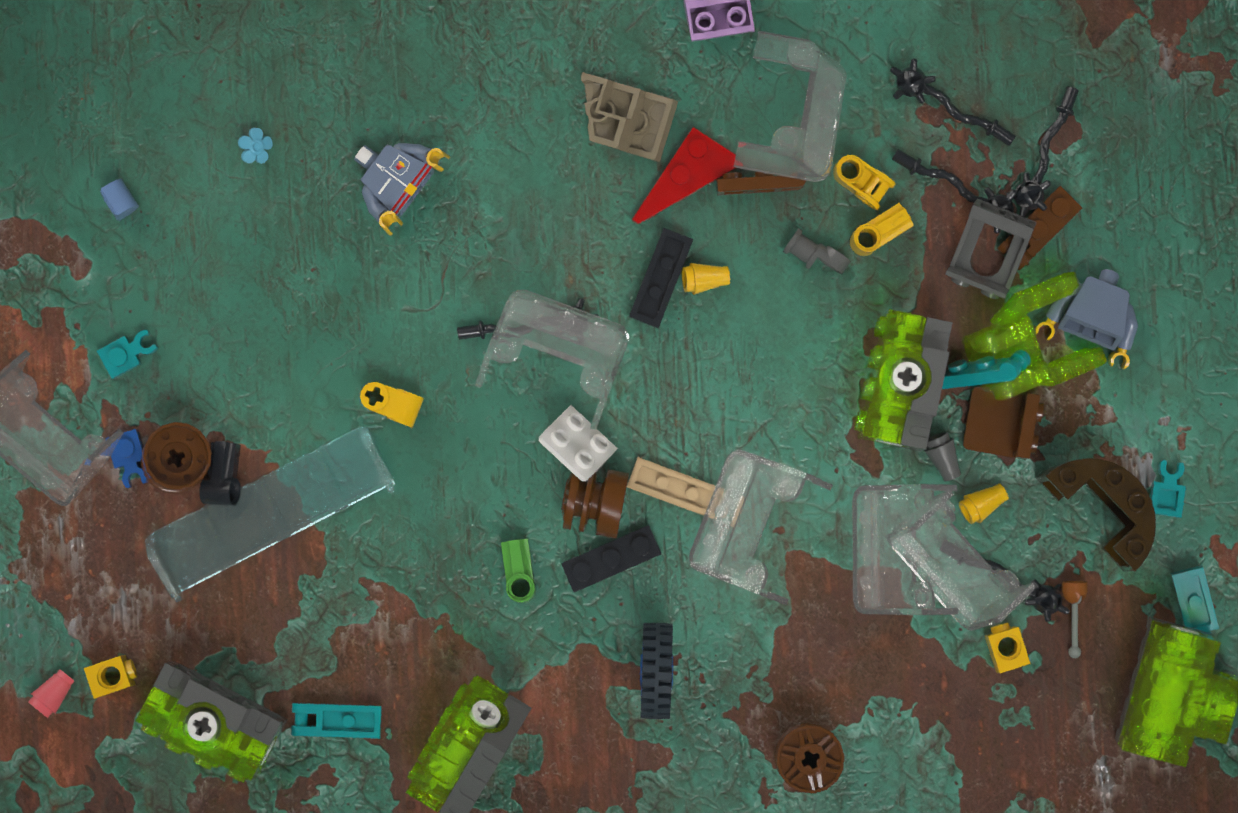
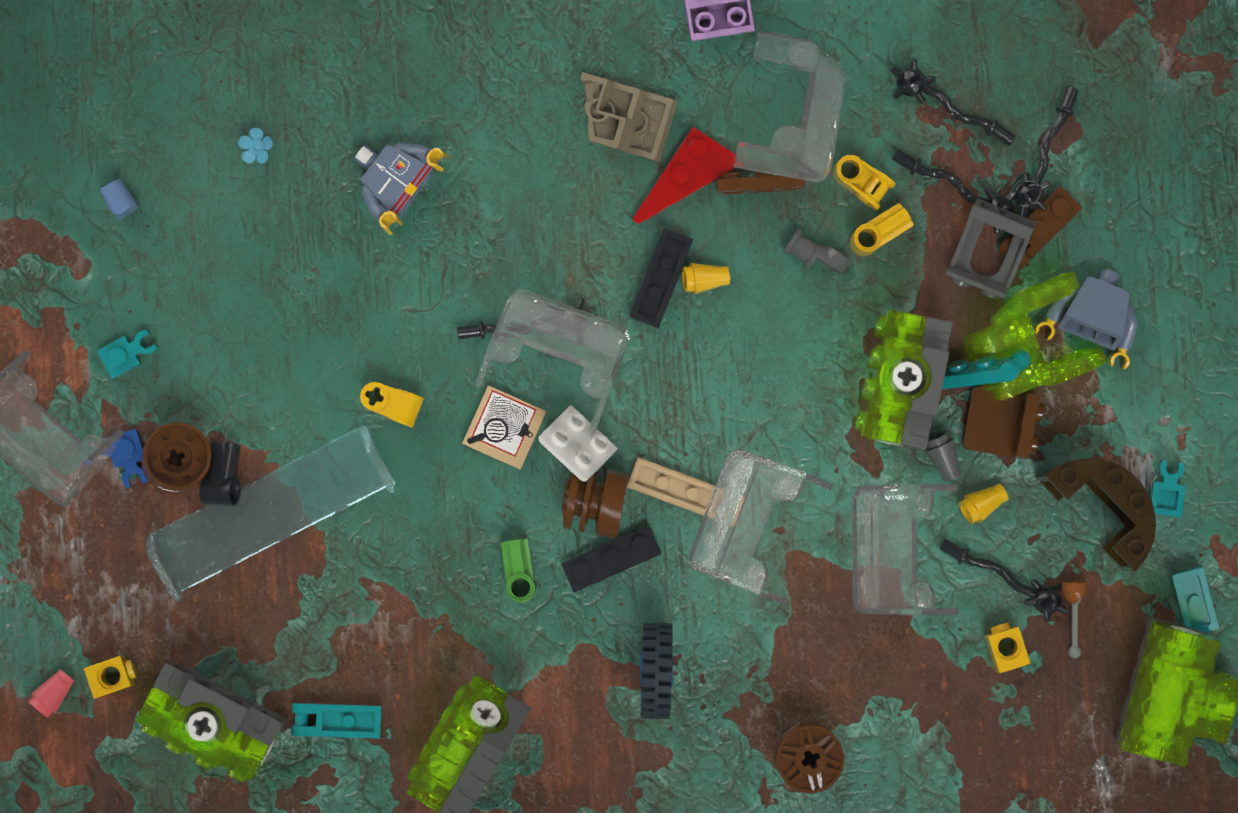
(504, 427): none -> tile
(953, 566): clear windscreen -> none

